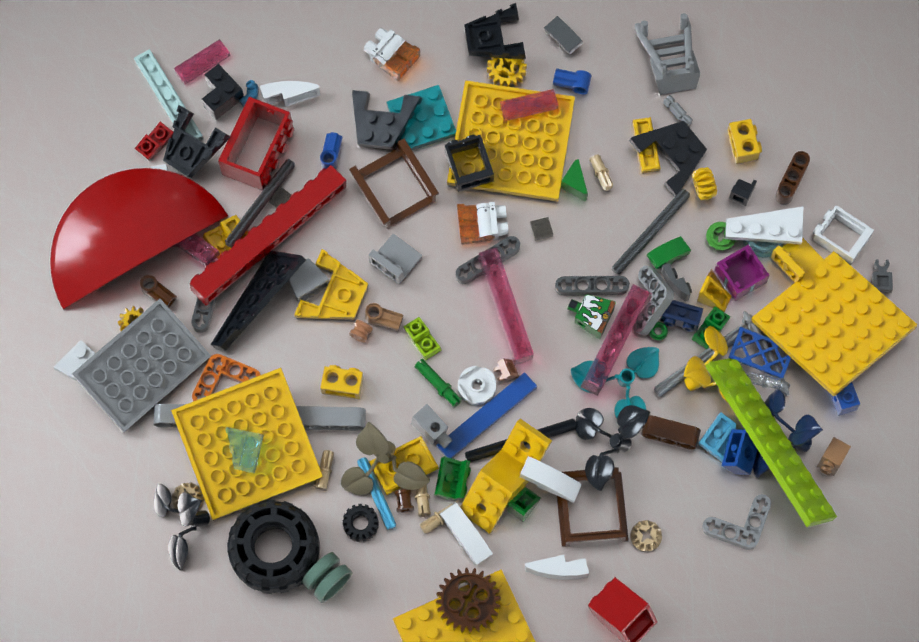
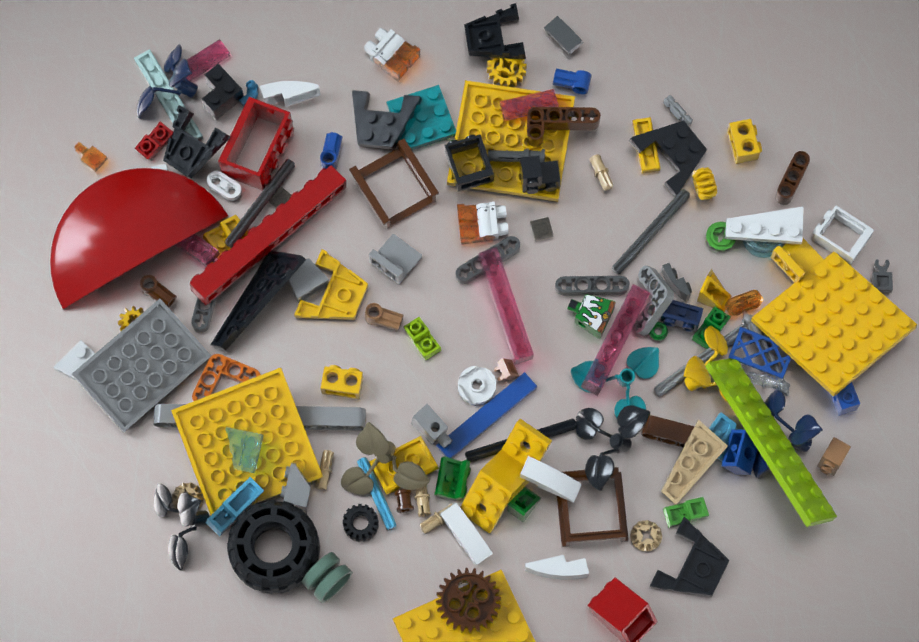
(90, 157): none -> clear orange plate
(178, 80): none -> dark blue plant
(225, 186): none -> white plate
(234, 506): none -> medium azure slope
(297, 486): none -> light grey slope
(361, 331): nougat wheel -> none
(444, 389): green pin -> none
(514, 156): none -> dark grey pin
(538, 176): none -> black brick
(563, 122): none -> reddish brown beam
(574, 181): green slope -> none
(668, 252): green slope -> none
(676, 79): light grey hand -> none
(690, 509): none -> bright green slope
(695, 458): none -> tan wing
(701, 569): none -> black wing
(741, 272): magenta container -> none
(742, 191): black panel -> none
(743, 302): none -> clear orange plate
(748, 529): light grey beam -> none

